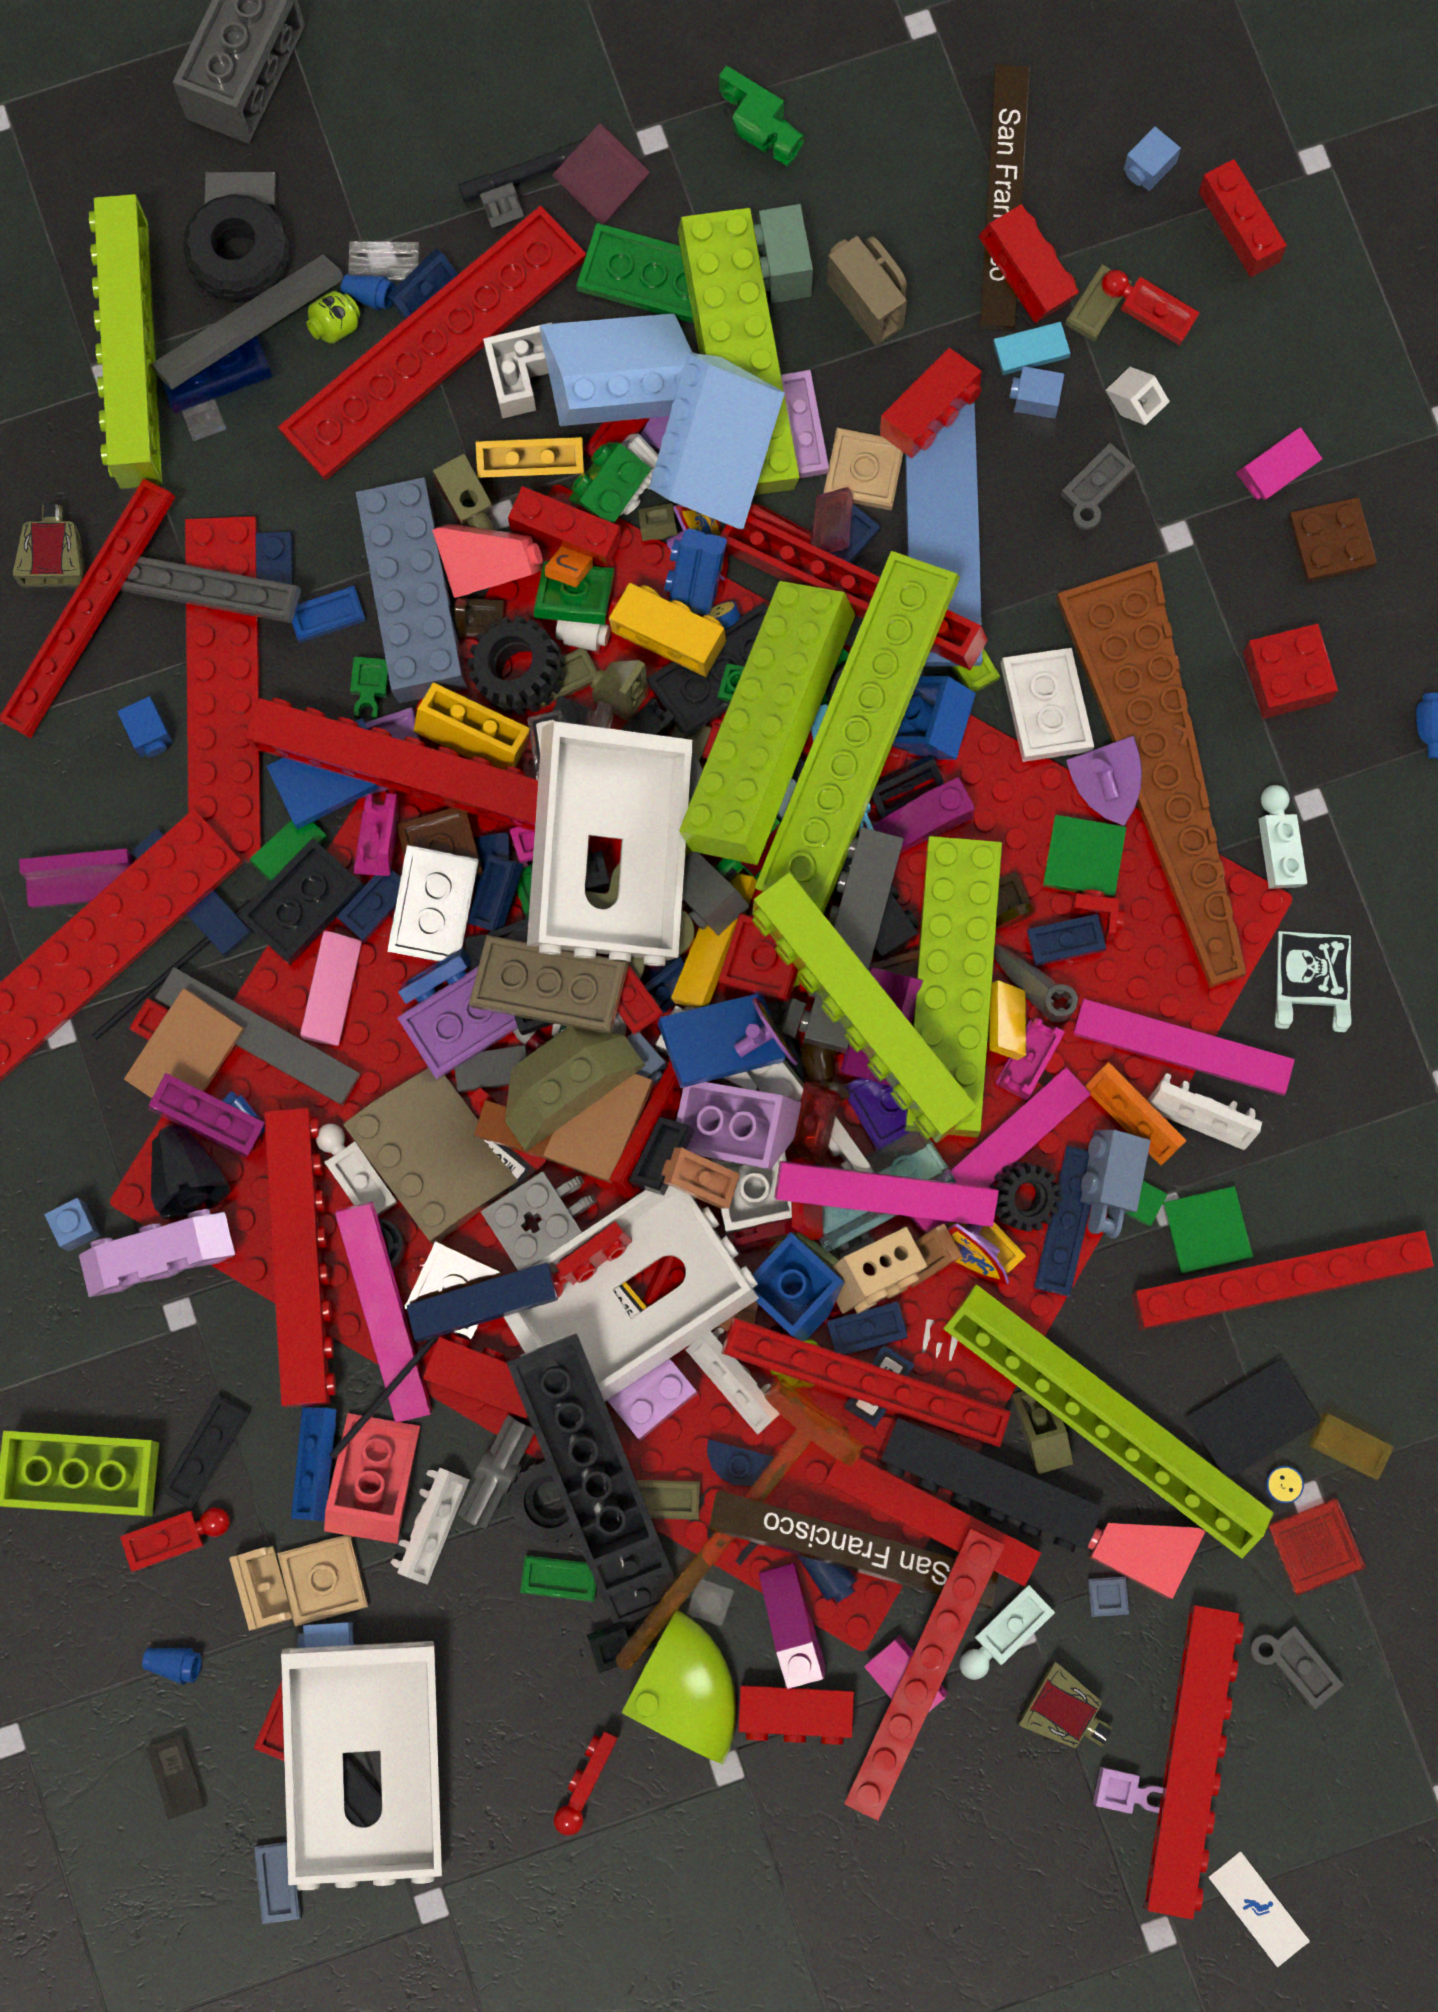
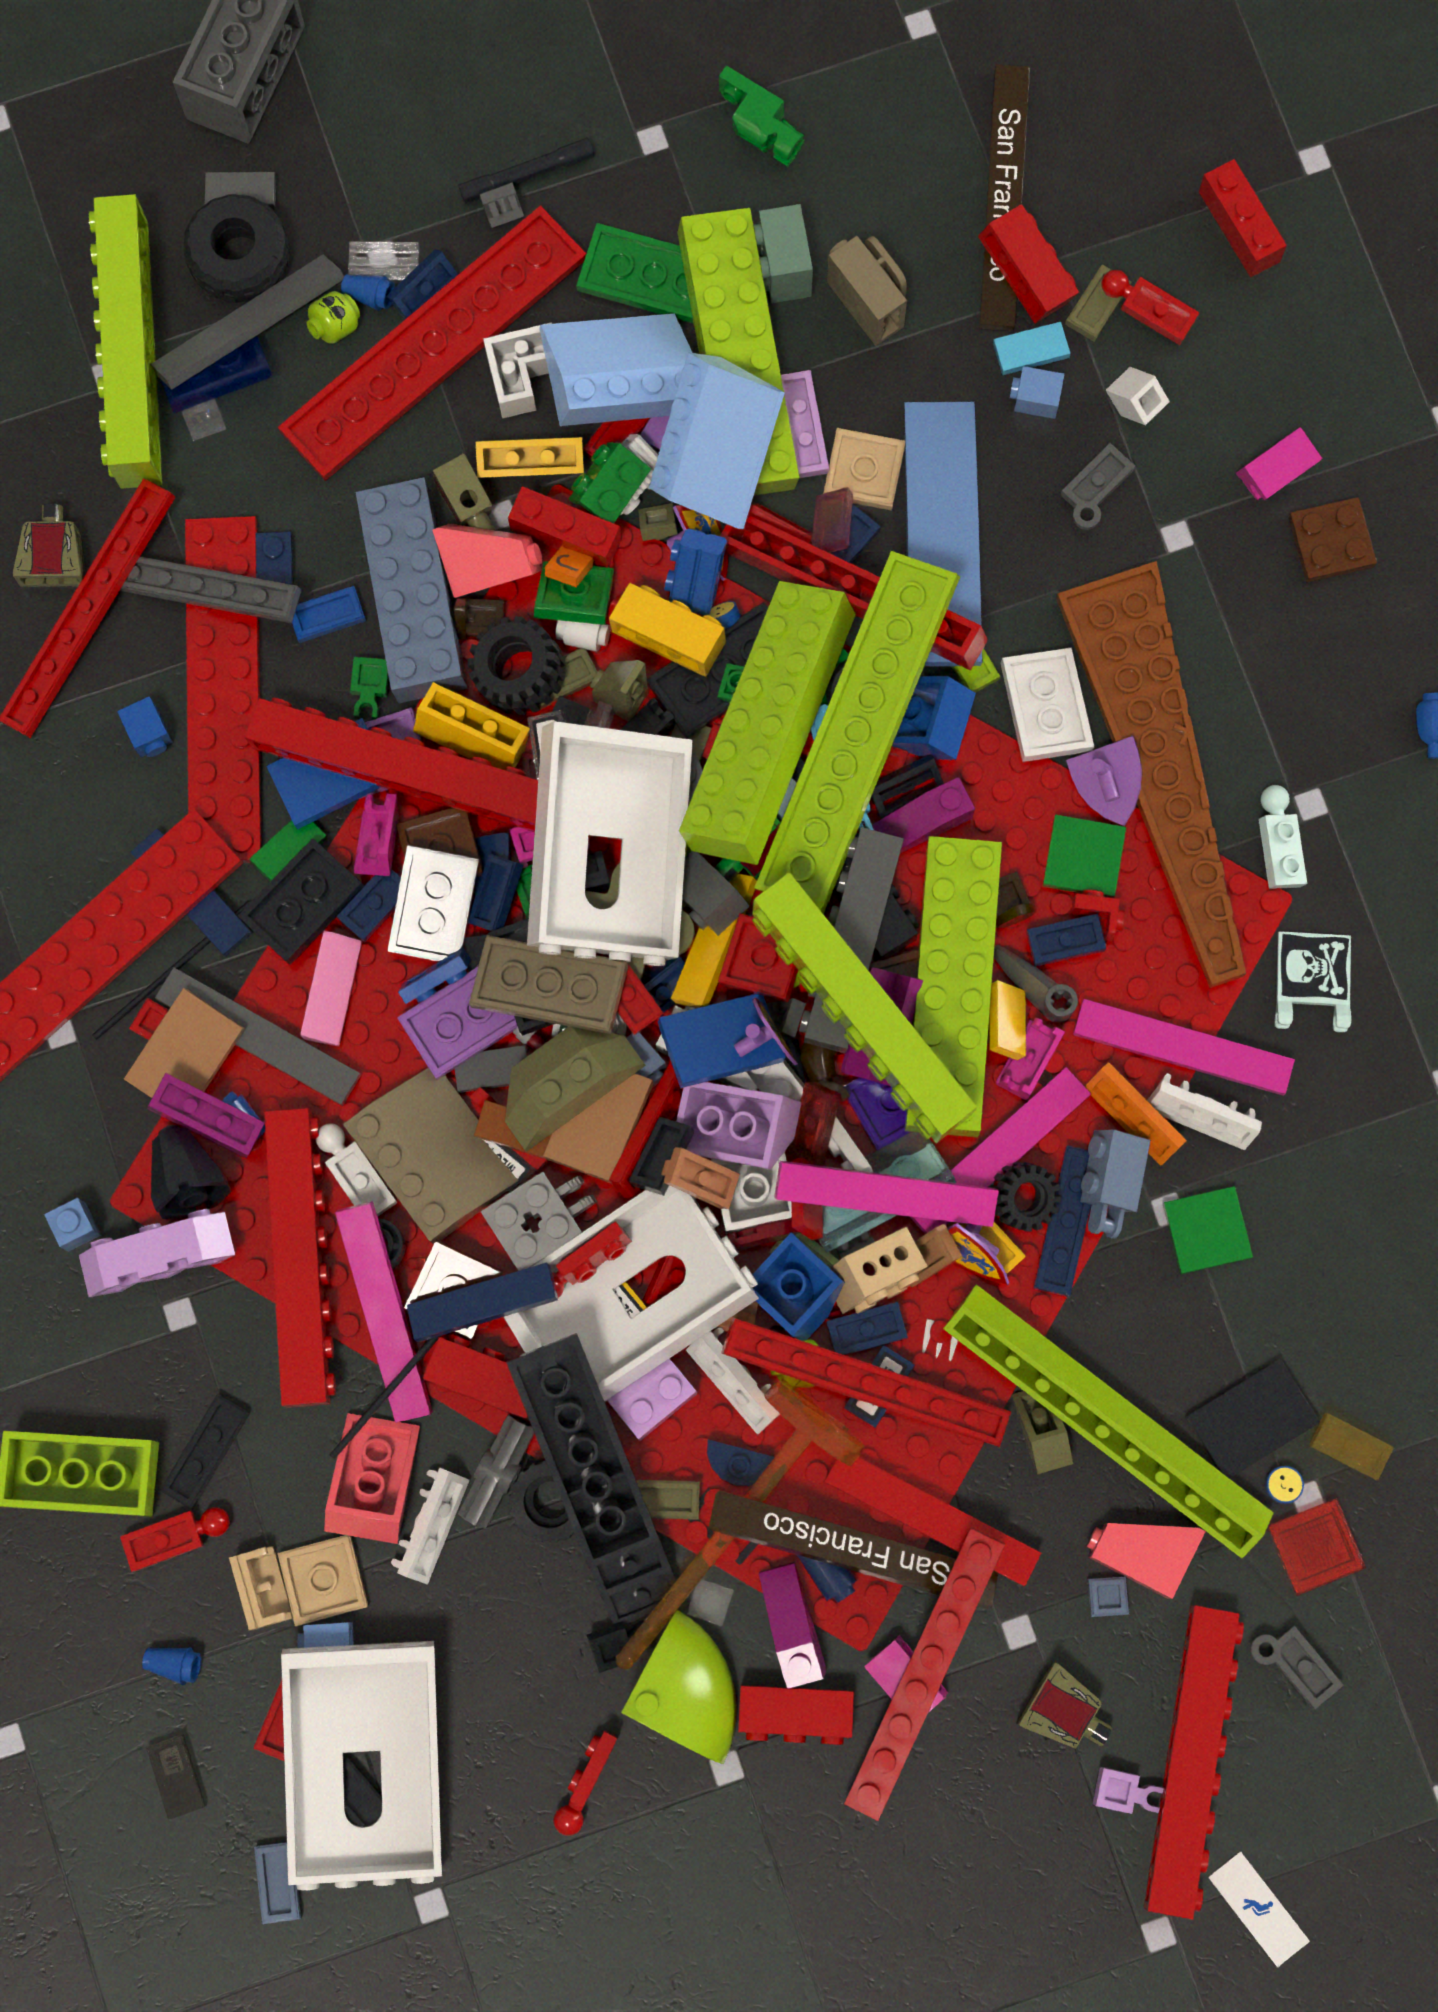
(71, 877): magenta panel -> none
(313, 1463): blue plate -> none
(558, 1578): green tile -> none
(601, 173): clear pink tile -> none
(931, 403): red brick -> none
(990, 1484): black brick -> none
(1006, 1633): light aqua plate -> none
(1149, 1204): green tile -> none
(1151, 159): medium blue brick -> none
(1282, 1280): red brick -> none
(1290, 671): red brick -> none

